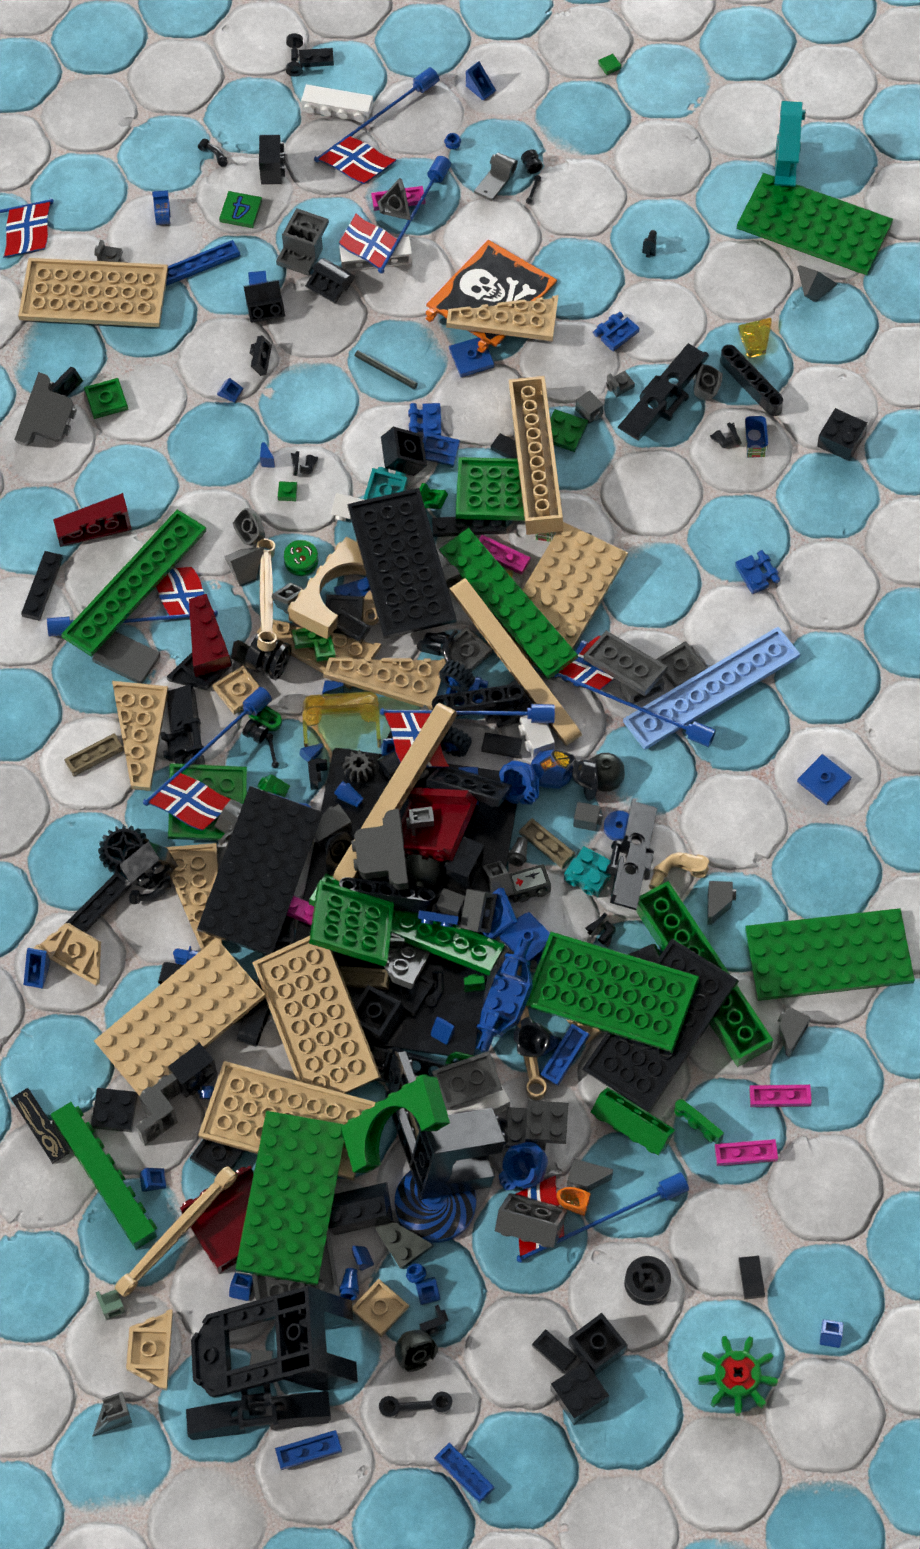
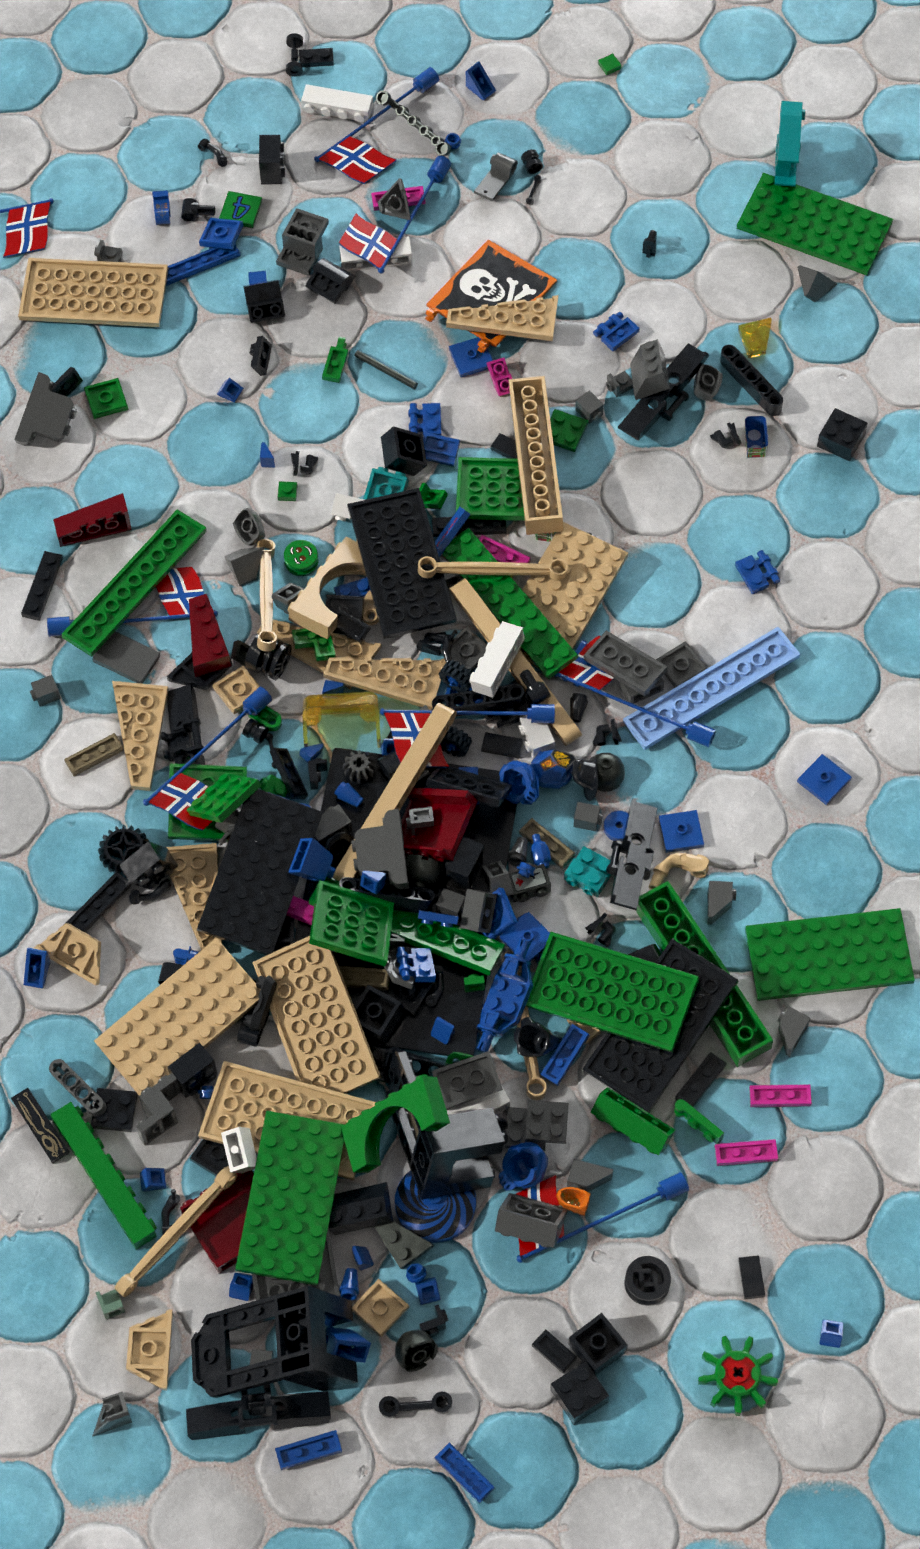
(44, 691): none -> dark grey brick
(75, 1089): none -> dark grey beam
(171, 1203): none -> black piece
(192, 210): none -> black axle
(221, 233): none -> blue plate
(223, 797): none -> green plate
(239, 1149): none -> white brick
(257, 1019): none -> black piece
(288, 773): none -> black tile
(312, 861): none -> blue torso
(335, 361): none -> green plate
(340, 1341): none -> blue torso
(373, 881): none -> blue slope
(421, 962): none -> blue plate
(442, 148): none -> pearl dark grey bar
(451, 530): none -> blue tile
(492, 568): none -> tan piece
(497, 659): none -> white brick
(499, 375): none -> dark pink slope
(525, 870): none -> blue plate
(536, 691): none -> black axle
(540, 852): none -> blue plant
(578, 704): none -> black cone
(600, 734): none -> black piece
(649, 370): none -> dark grey slope
(681, 831): none -> blue plate
(701, 1079): none -> black tile

